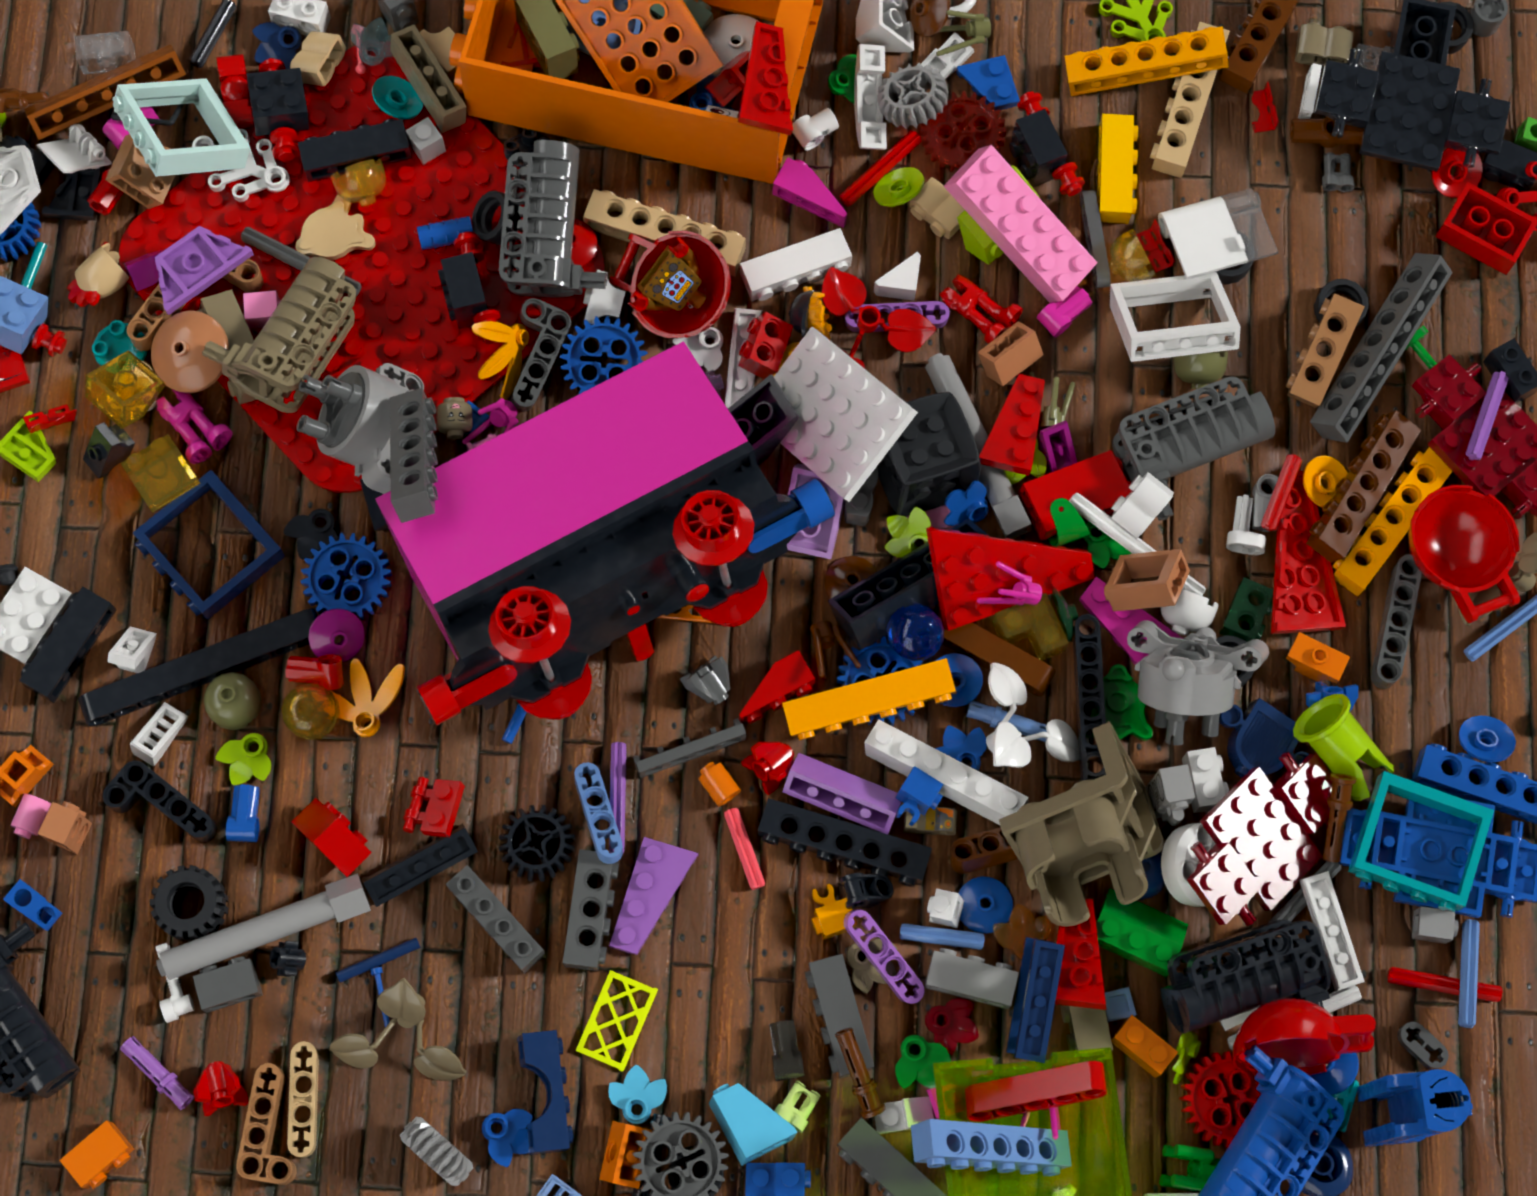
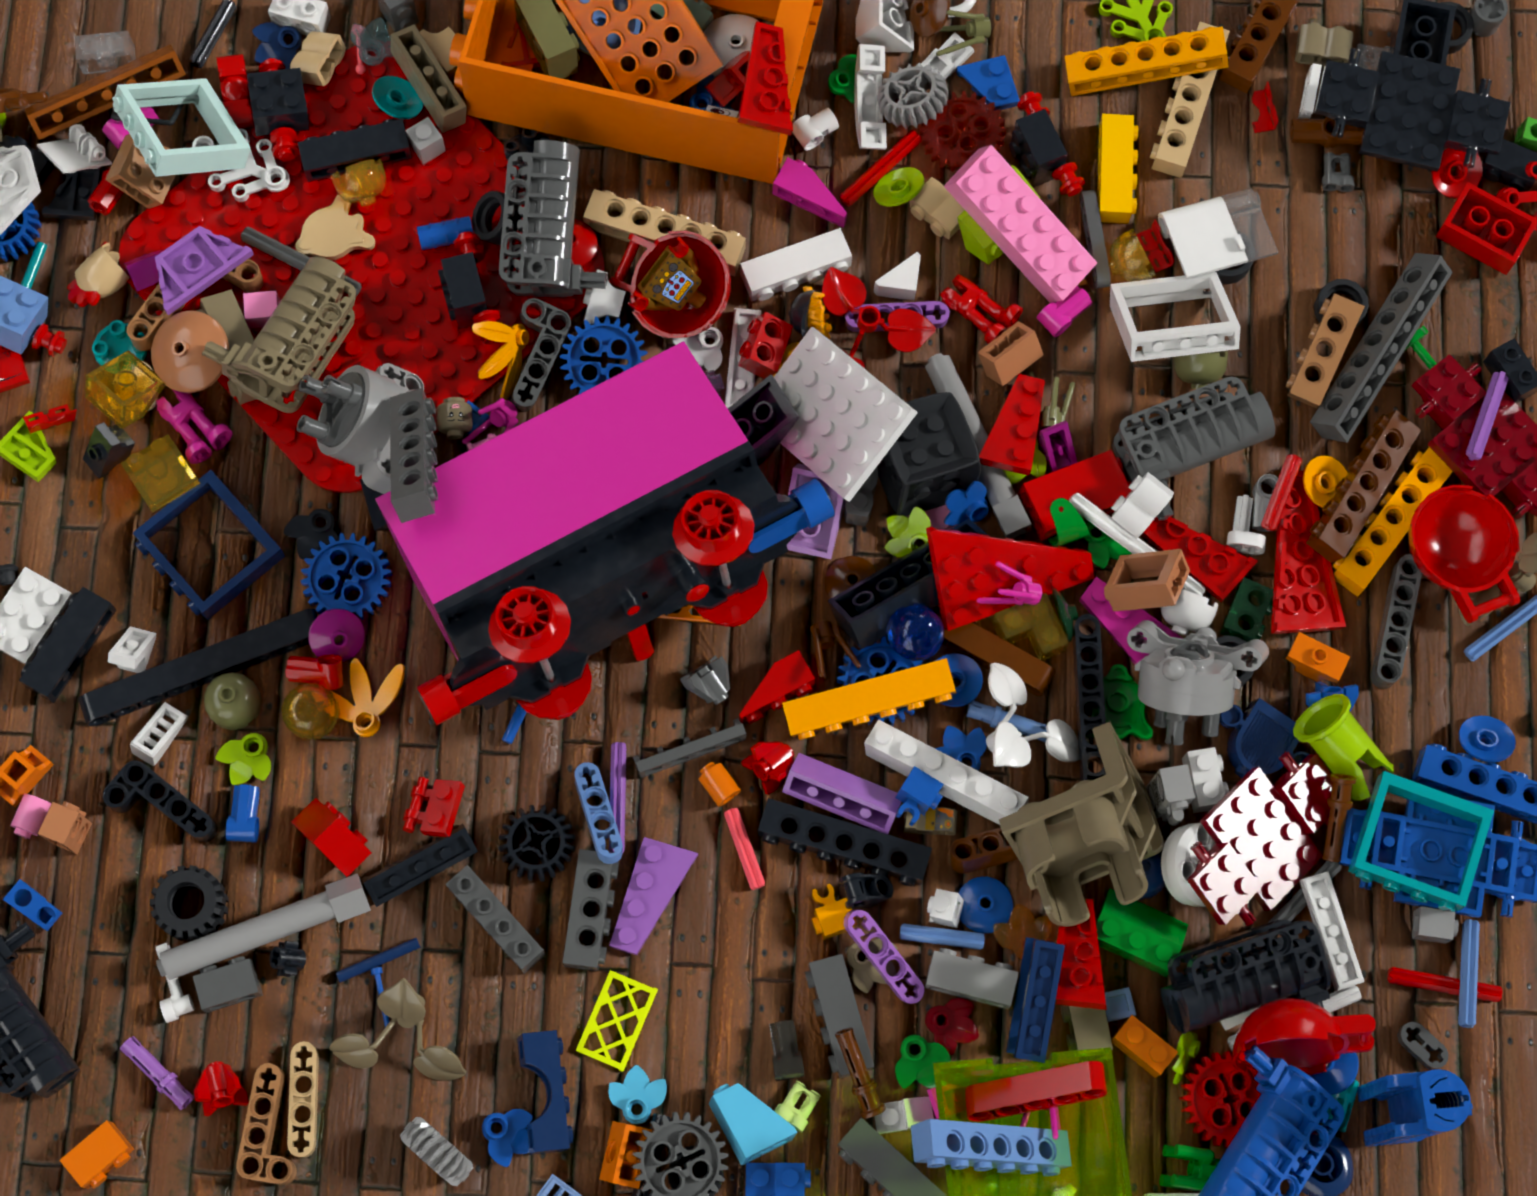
(1210, 563): none -> red wing

